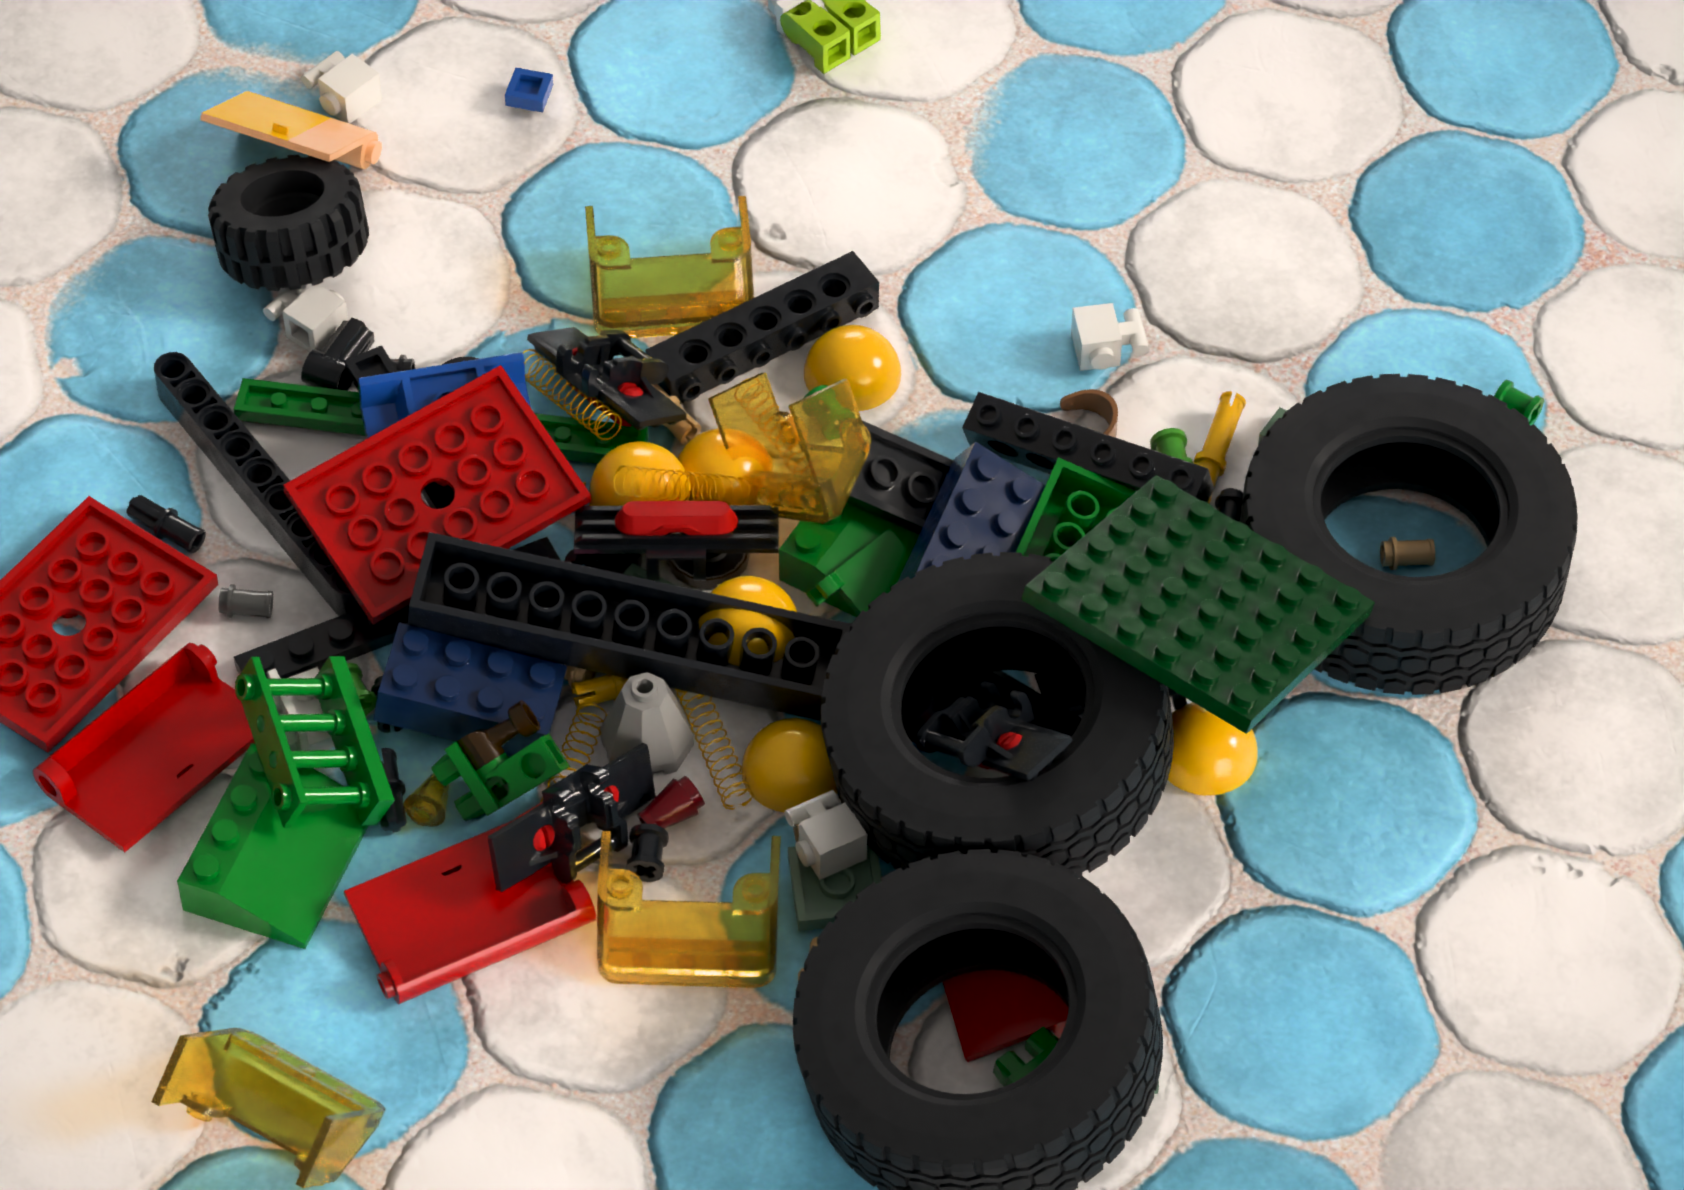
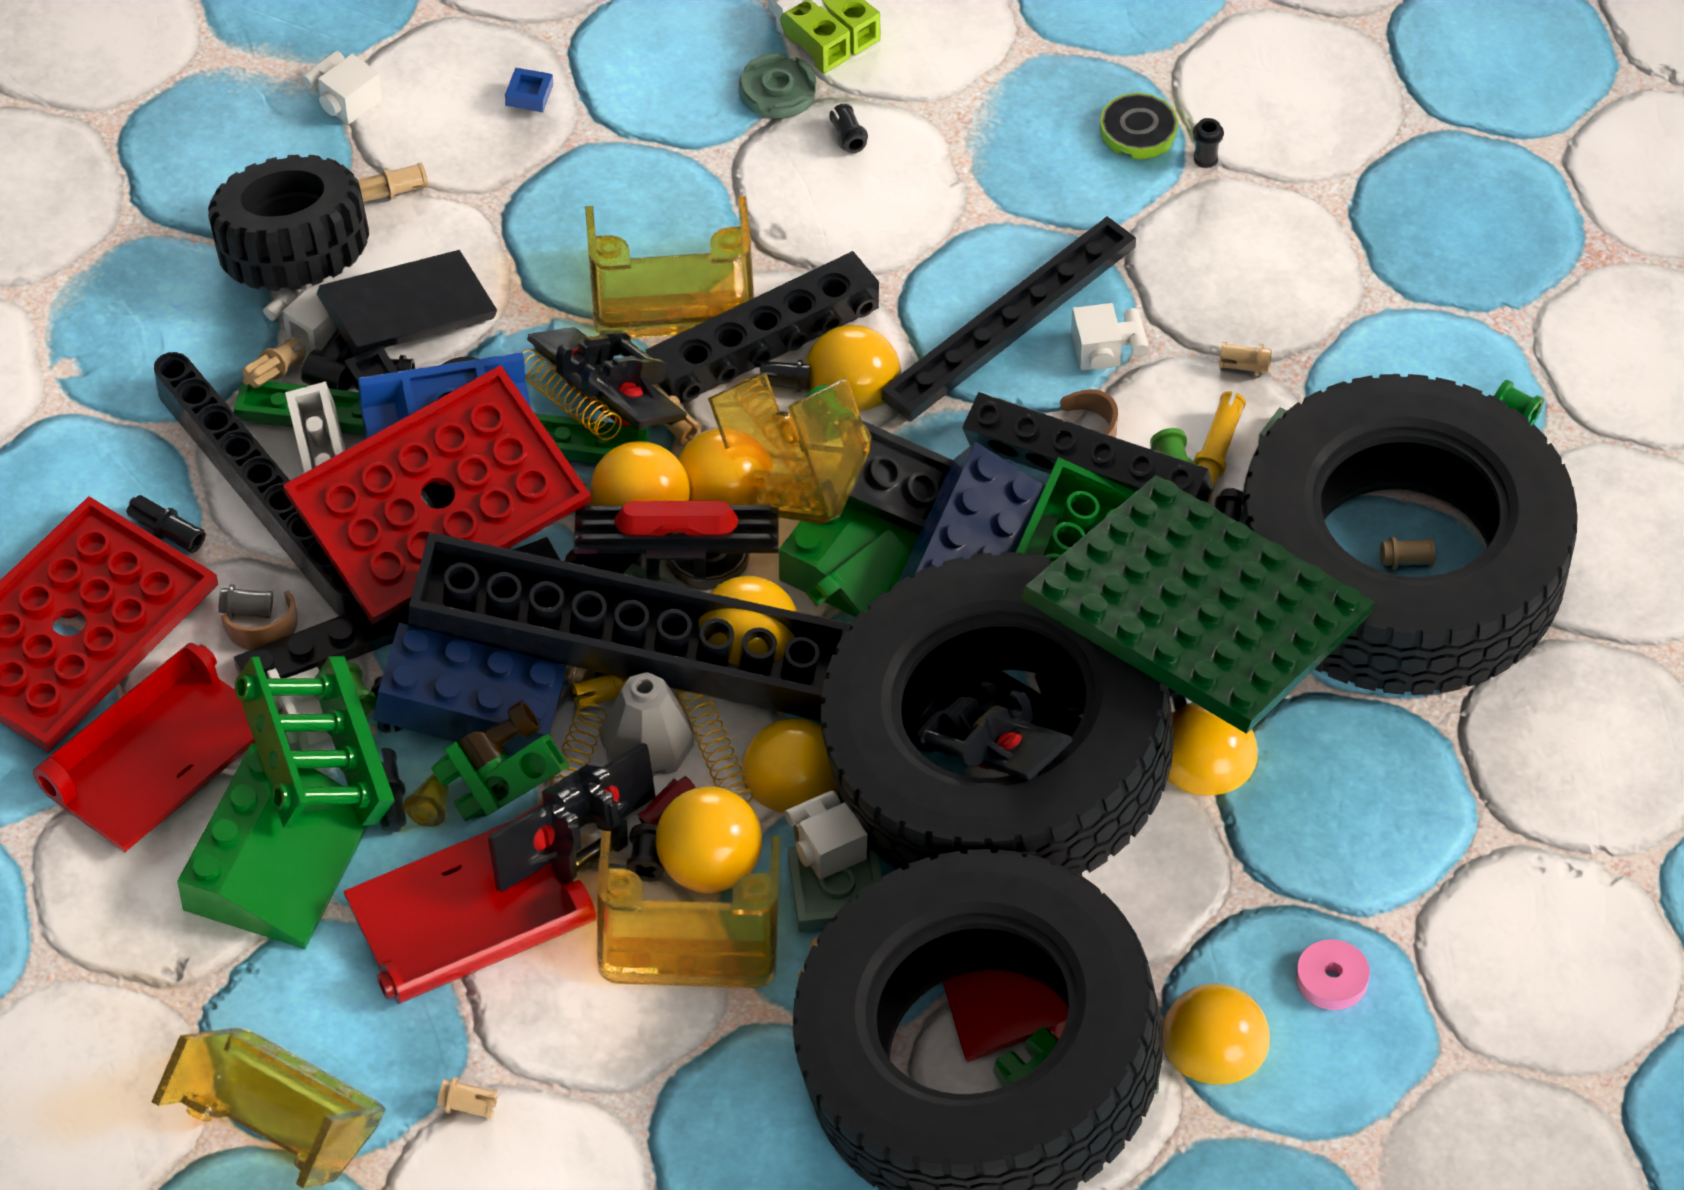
(255, 637): none -> medium nougat helmet
(273, 363): none -> tan axle
(296, 129): door -> none
(315, 424): none -> white brick
(393, 182): none -> tan axle
(406, 302): none -> black tile
(467, 1098): none -> tan pin
(679, 478): yellow piece -> none
(708, 839): none -> yellow piece
(777, 86): none -> sand green tile
(788, 374): none -> black pin
(851, 135): none -> black pin
(1008, 319): none -> black plate
(1138, 125): none -> tile
(1208, 135): none -> black pin
(1215, 1034): none -> yellow piece
(1245, 358): none -> tan pin
(1327, 991): none -> bright pink piece

